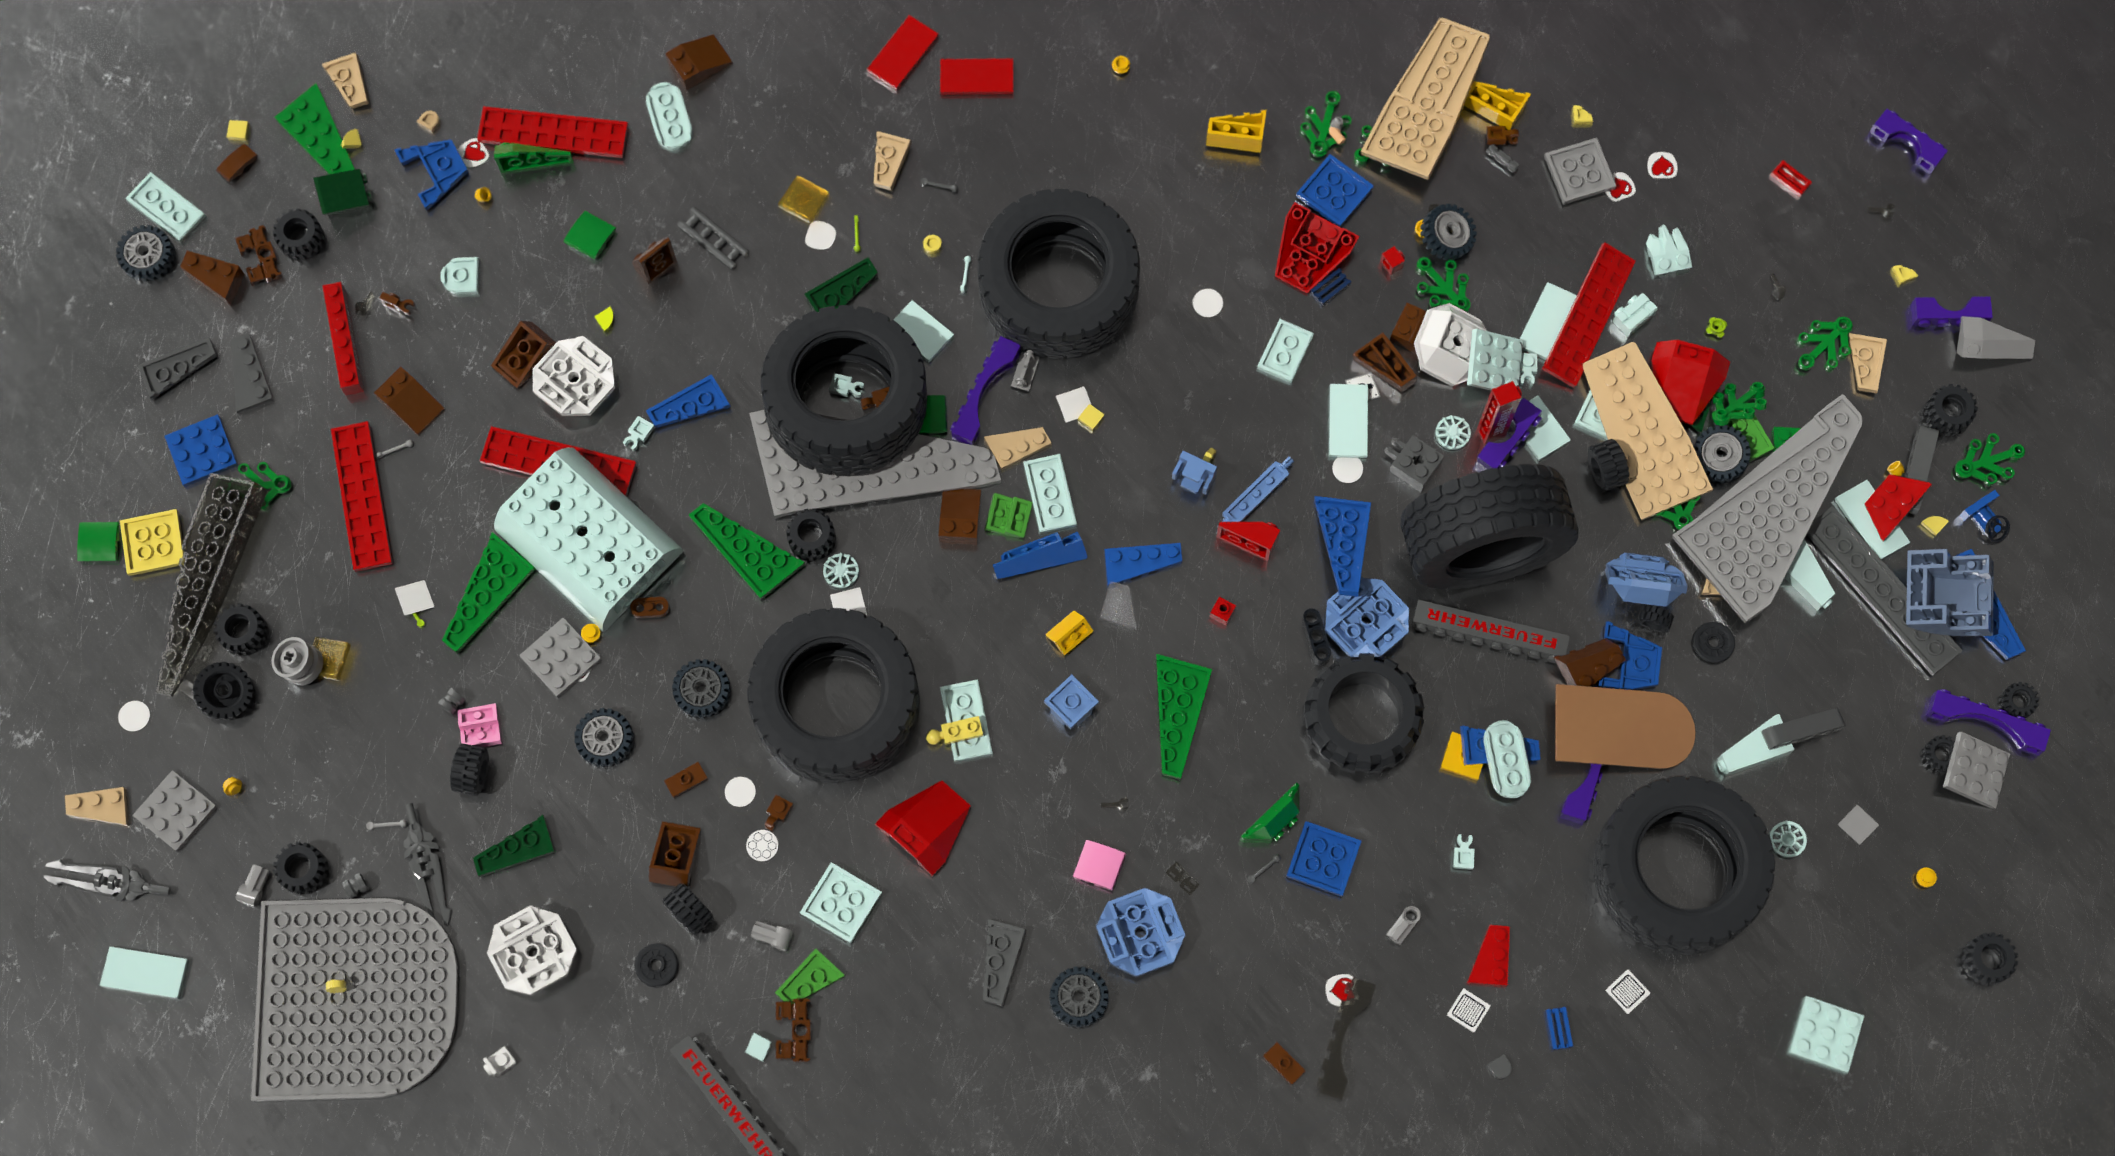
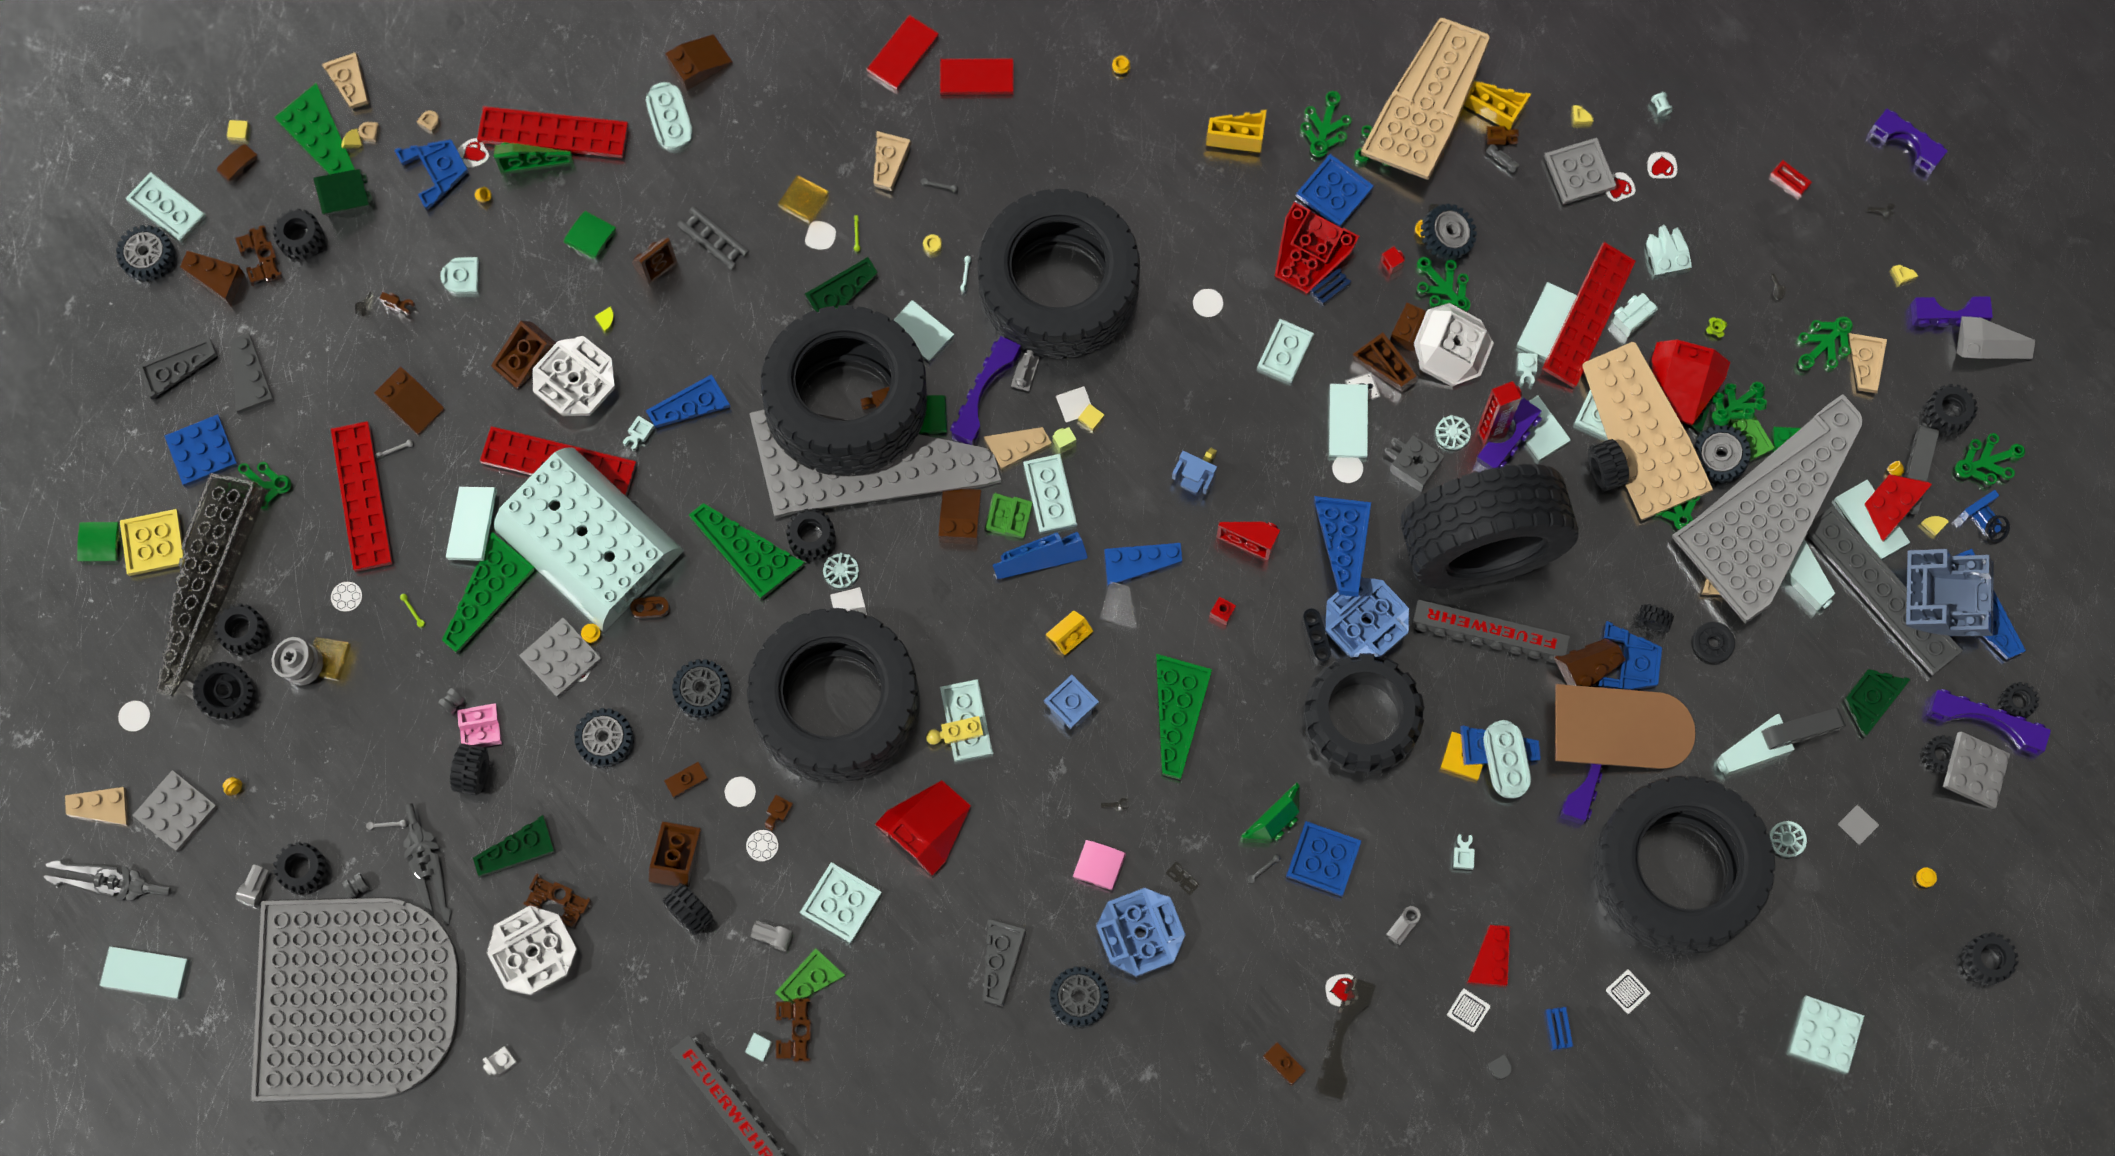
(336, 986): light yellow tile -> none
(343, 338): red brick -> none
(346, 596): none -> white sticker
(369, 131): none -> tan tile
(414, 597): white sticker -> none
(471, 523): none -> light aqua tile
(543, 888): none -> reddish brown piece
(656, 977): black wheel -> none
(843, 385): light aqua plate -> none
(1064, 439): none -> yellowish green plate
(1257, 492): medium blue plate -> none
(1335, 130): arm -> none
(1493, 360): light aqua plate -> none
(1645, 579): medium blue piece -> none
(1661, 103): none -> light aqua bush
(1873, 697): none -> dark green wing

